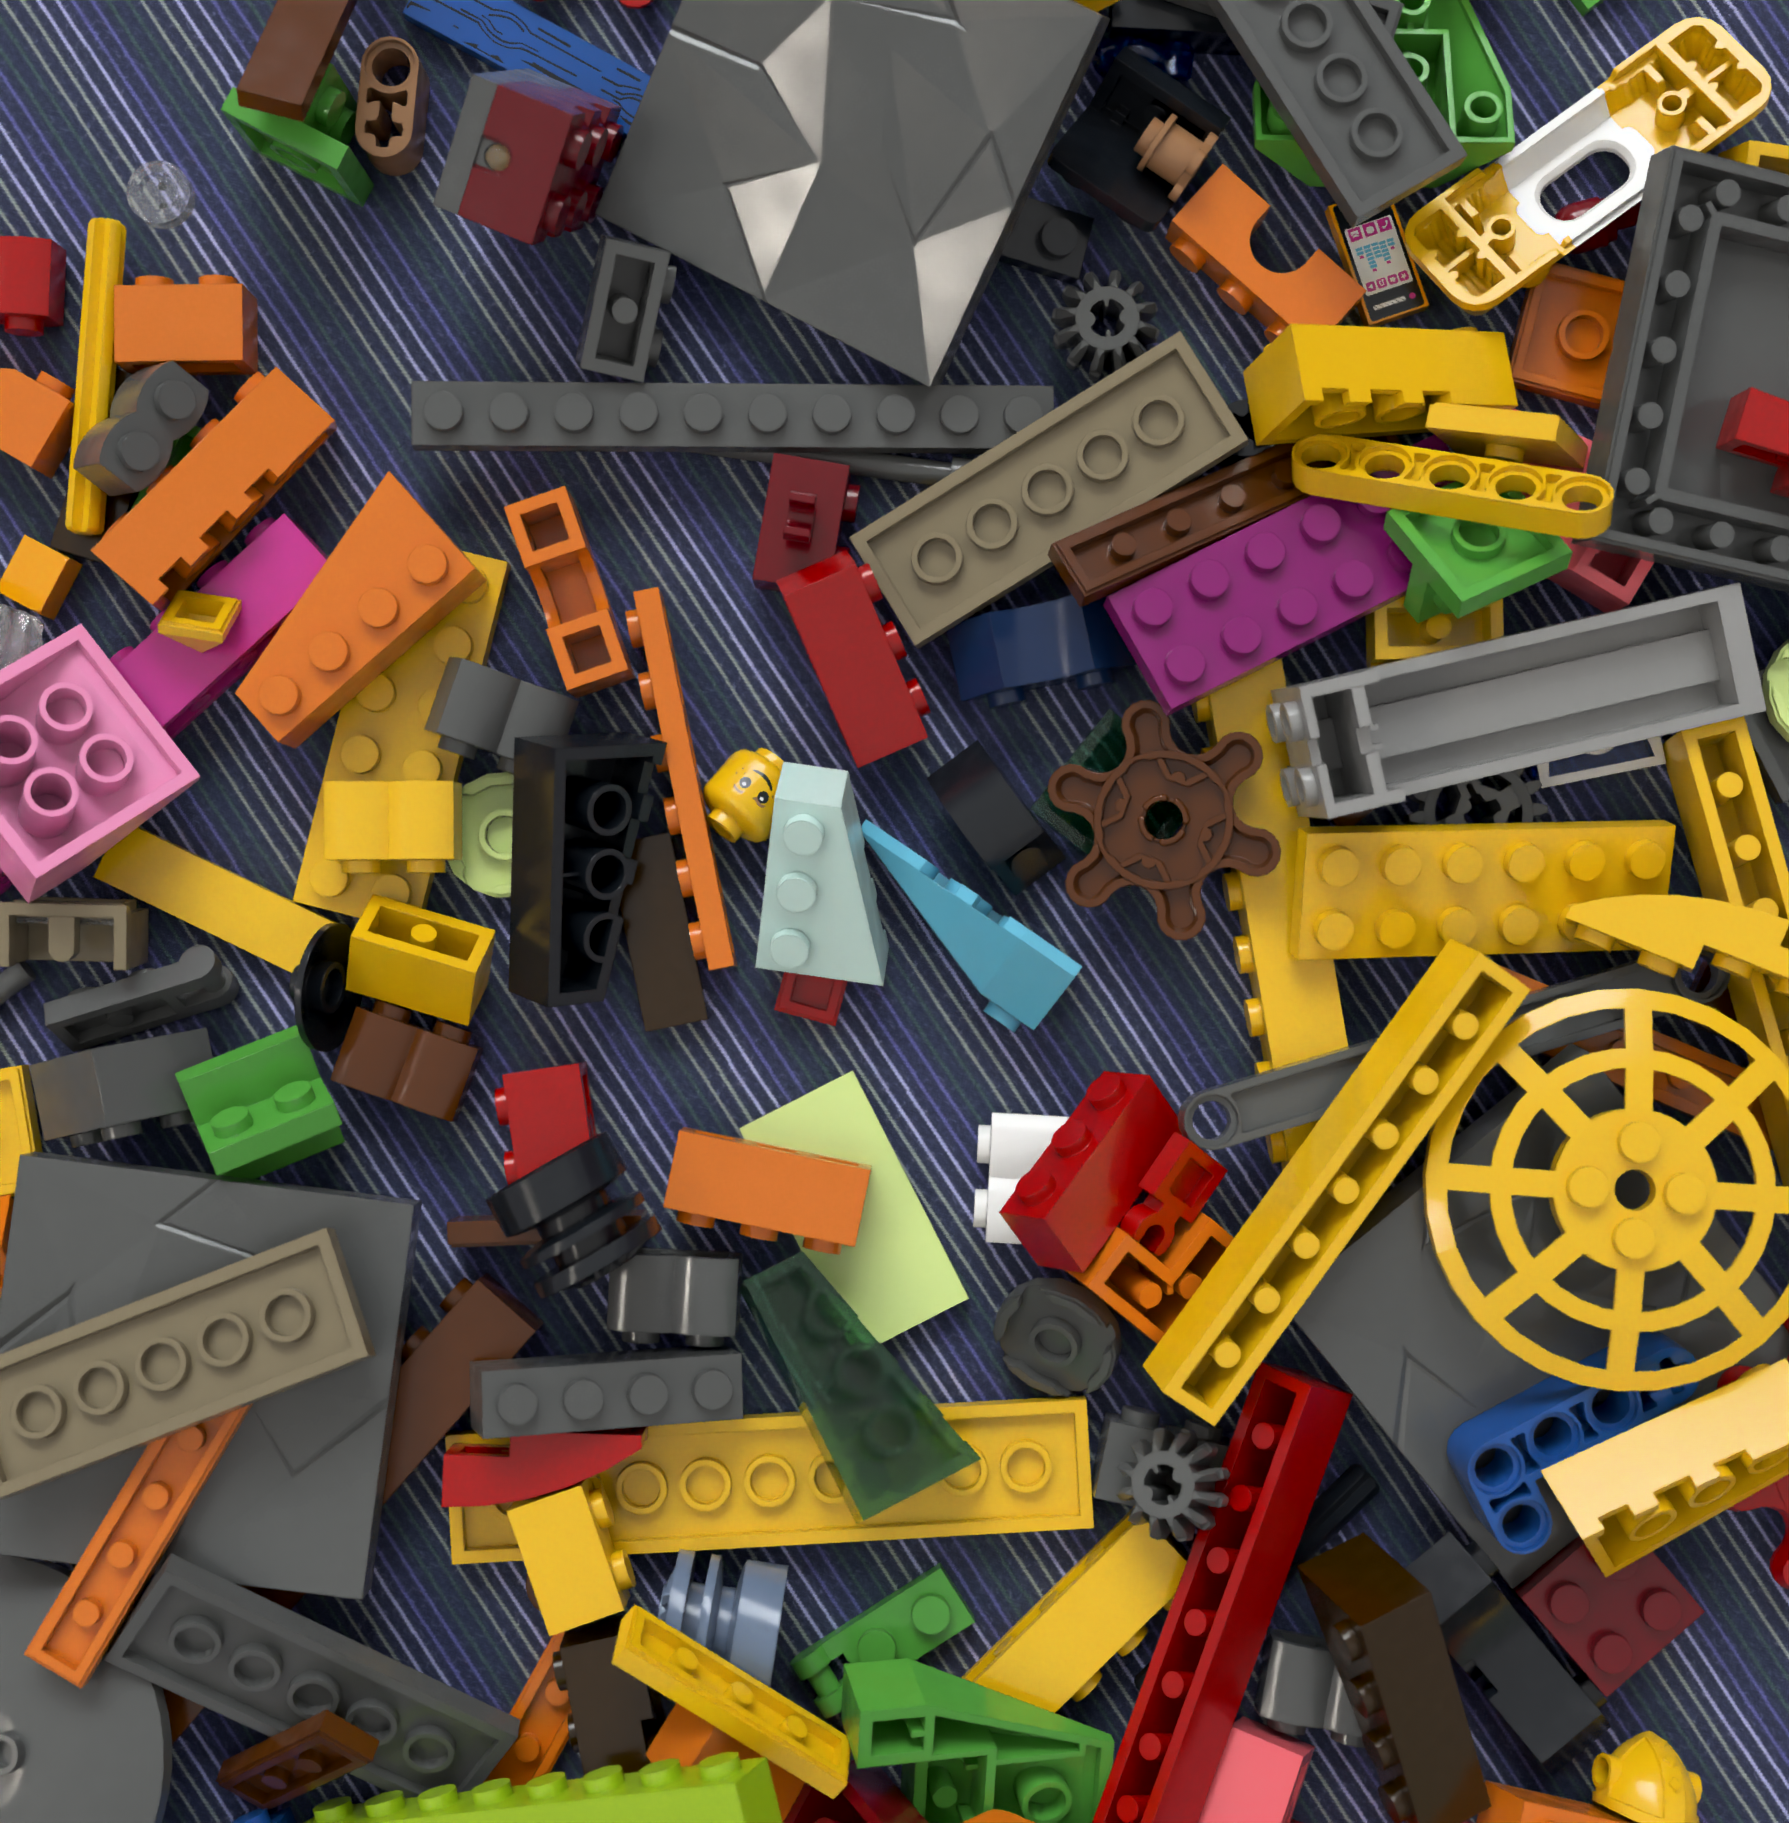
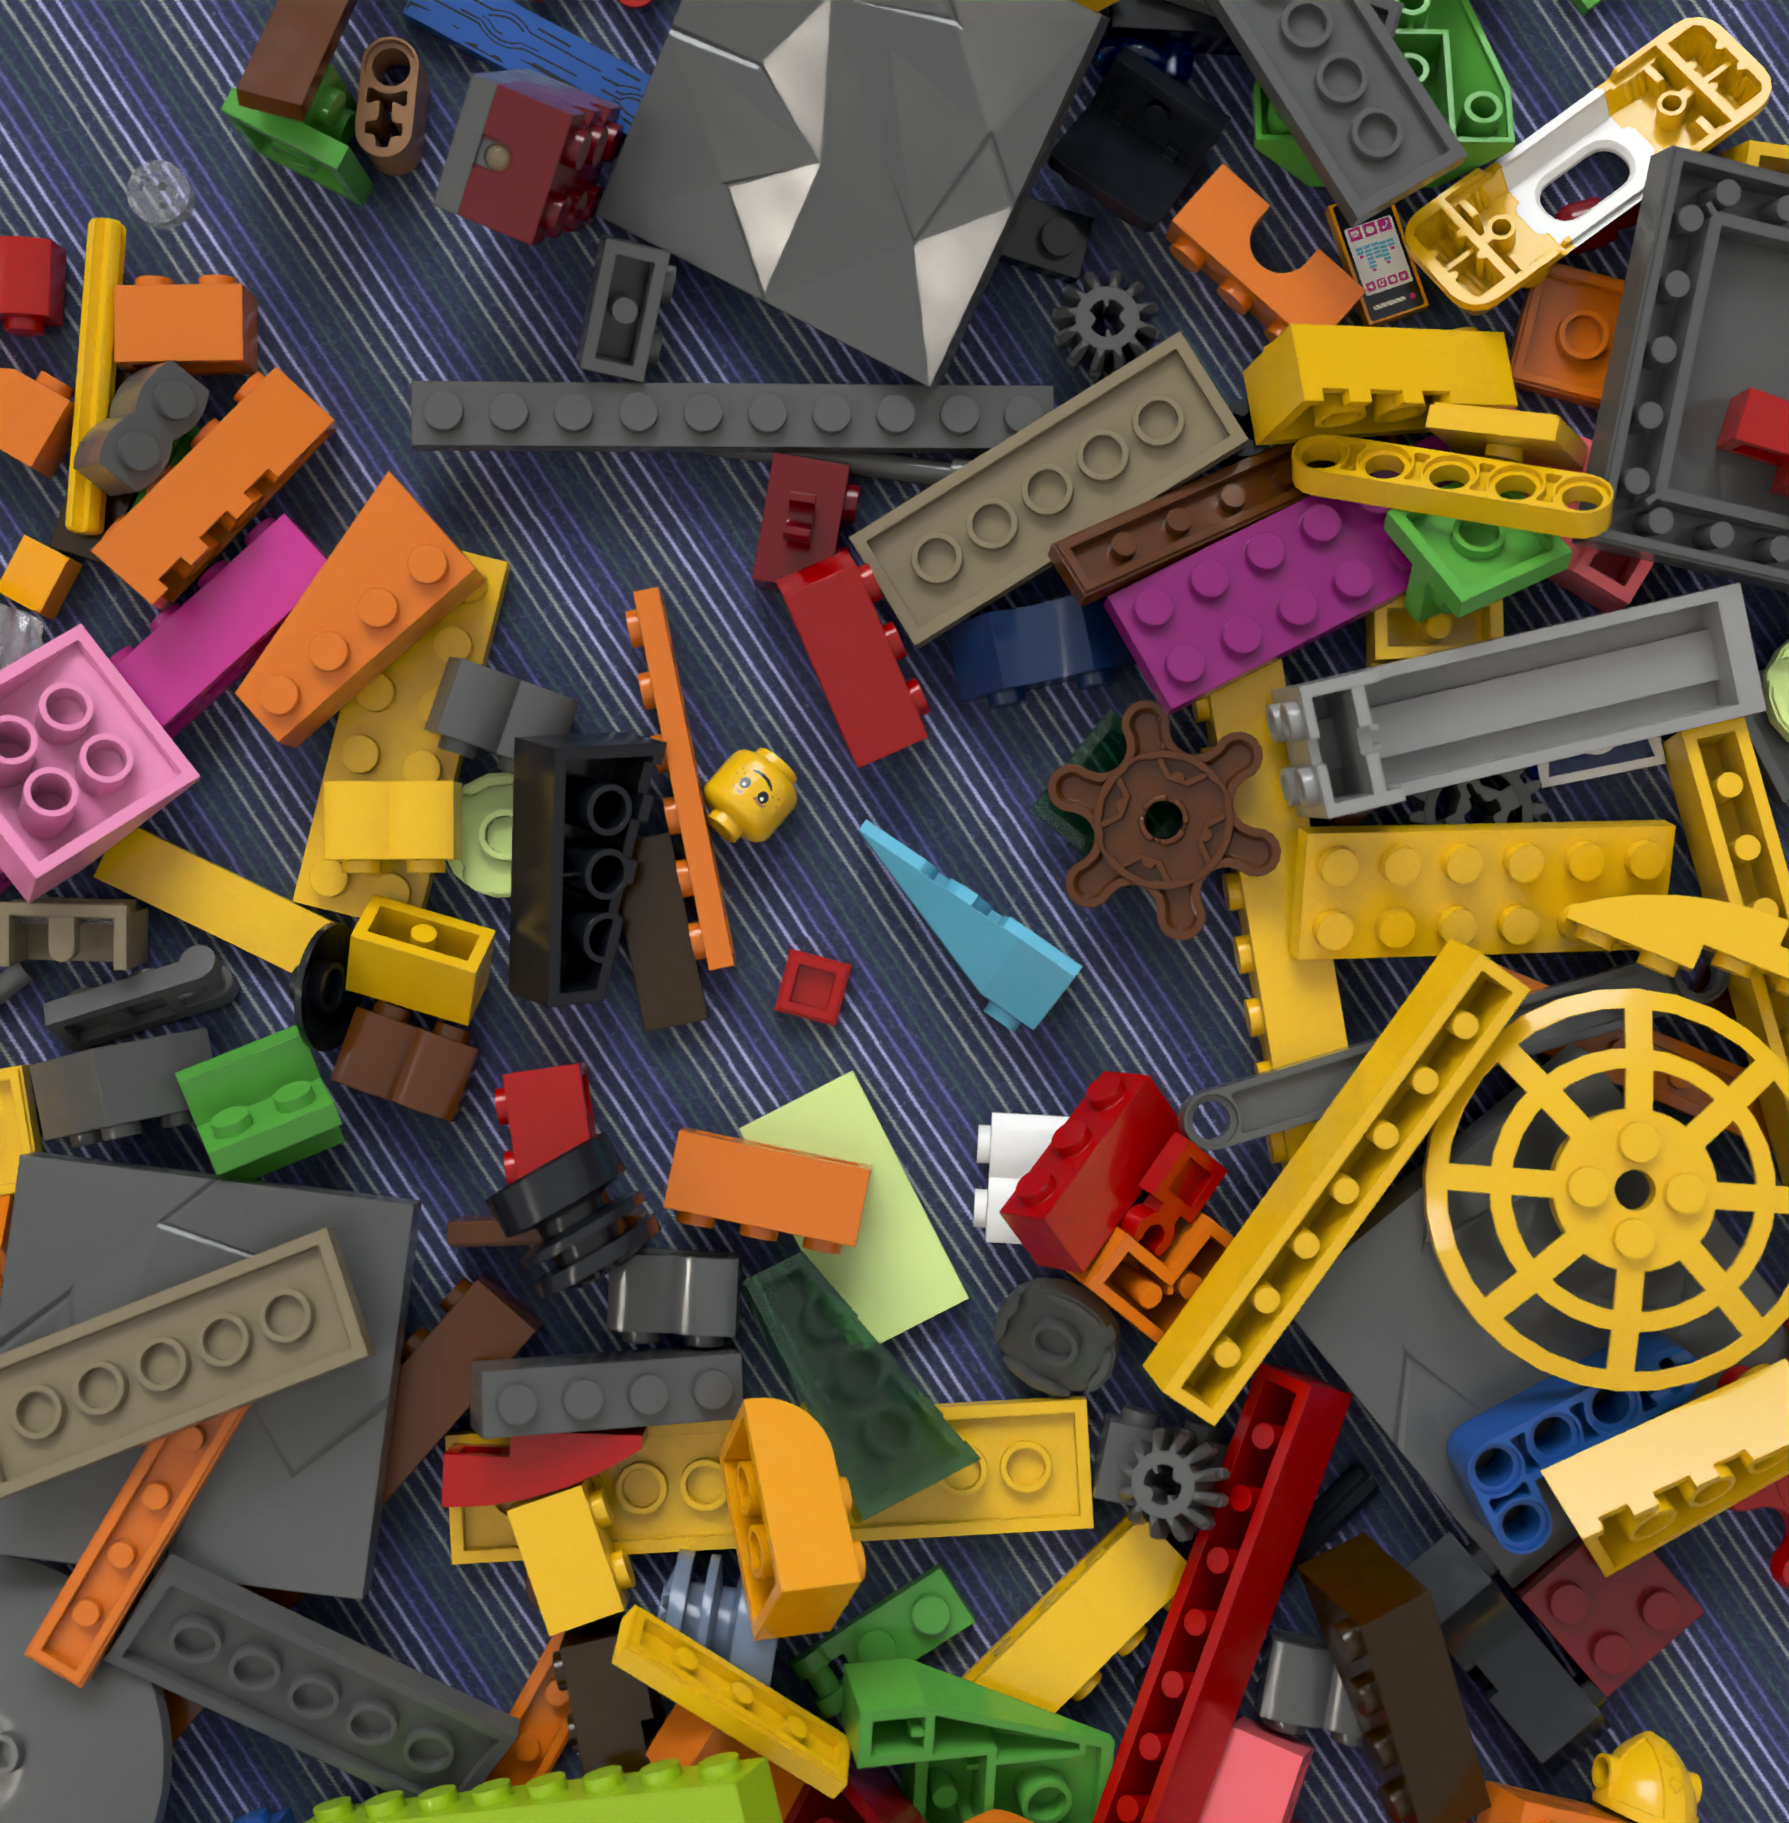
(199, 619): yellow slope -> none
(297, 1760): reddish brown tile -> none
(570, 592): orange arch -> none
(789, 1520): none -> light orange brick
(818, 884): light aqua wedge -> none
(995, 818): black brick -> none
(1172, 153): medium nougat brick -> none

